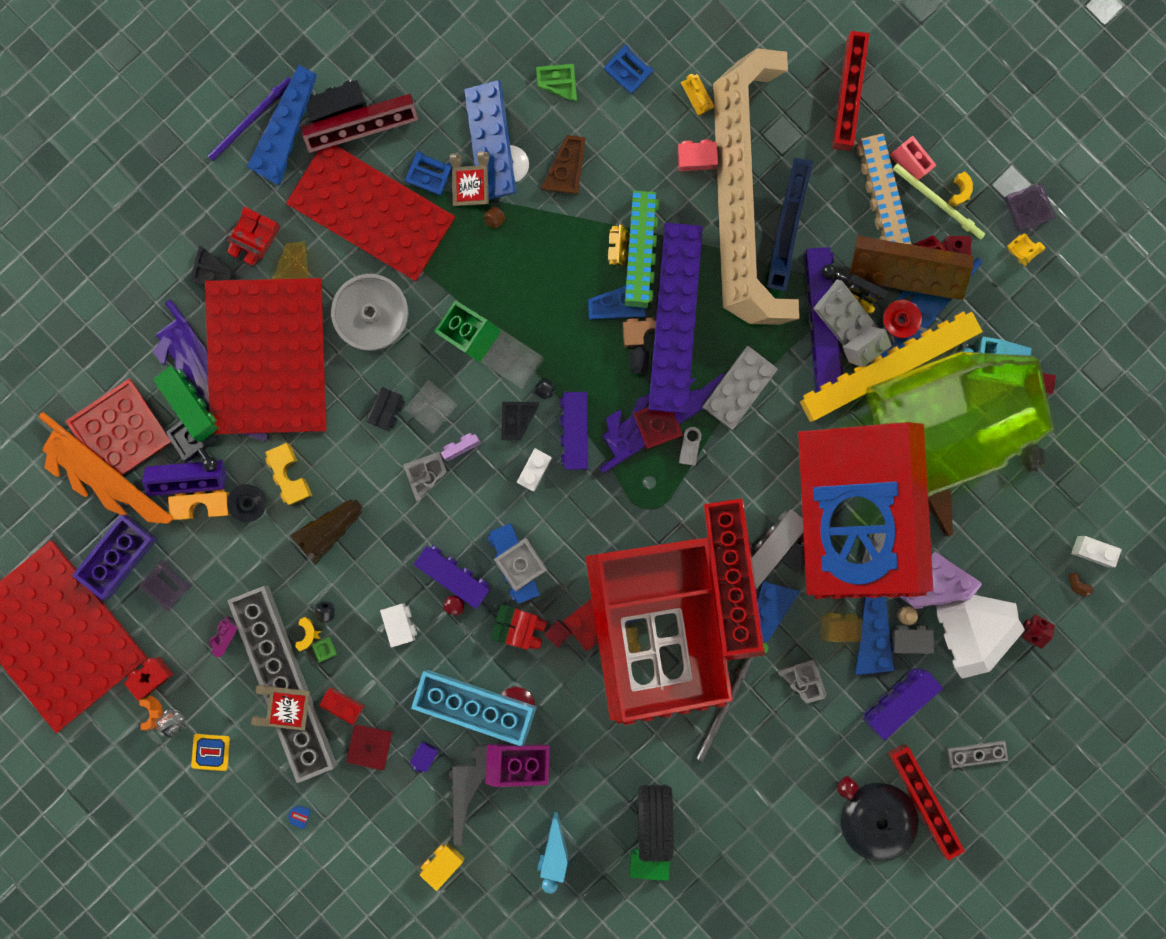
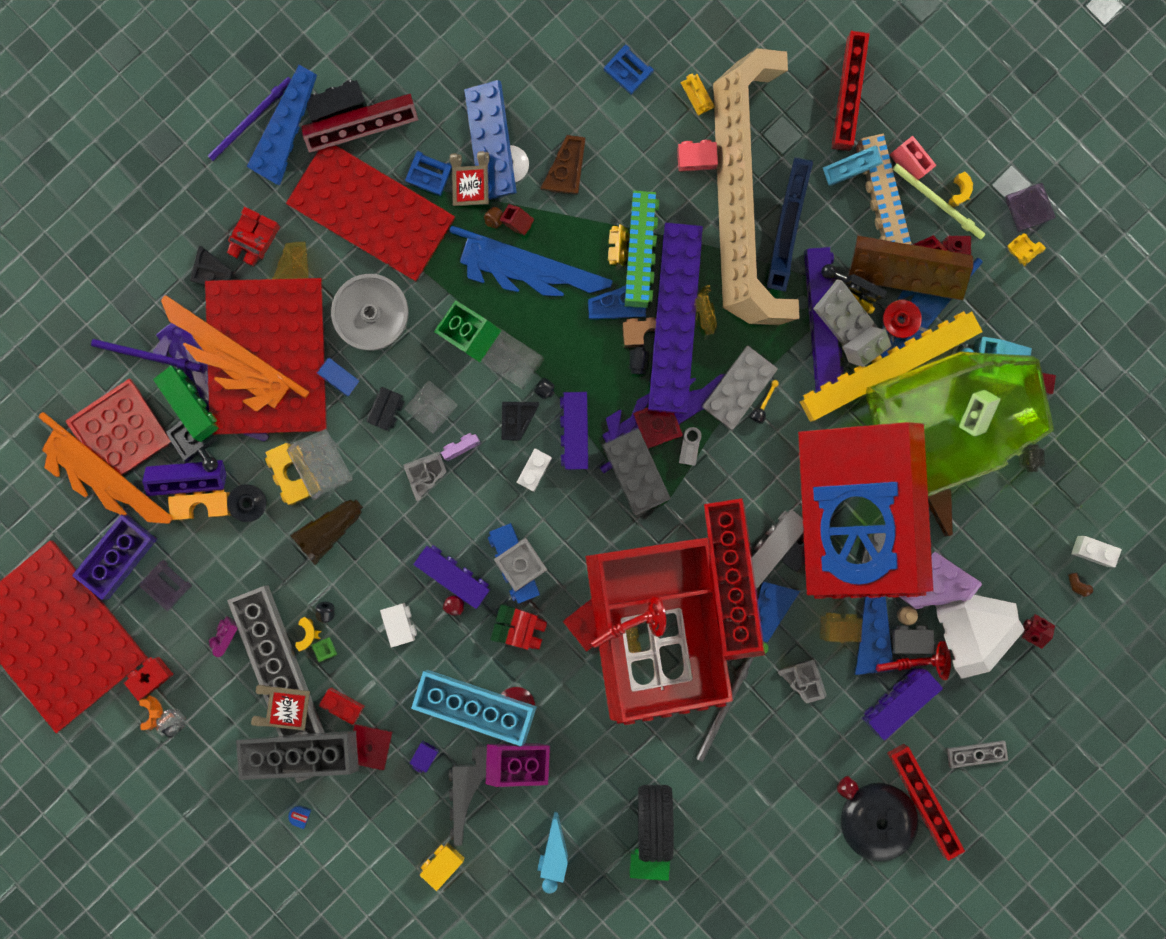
(181, 363): none -> dark purple bar
(210, 752): sticker -> none
(240, 364): none -> orange animal
(298, 755): none -> dark grey slope
(319, 464): none -> clear brick
(338, 377): none -> blue tile
(516, 219): none -> dark red brick
(518, 264): none -> blue animal
(557, 633): dark red brick -> none
(558, 80): bright green wing -> none
(636, 471): none -> dark grey brick
(651, 617): none -> red dish
(706, 311): none -> clear yellow wing
(759, 415): none -> hinge
(853, 165): none -> medium azure tile
(937, 660): none -> red dish
(979, 412): none -> brick

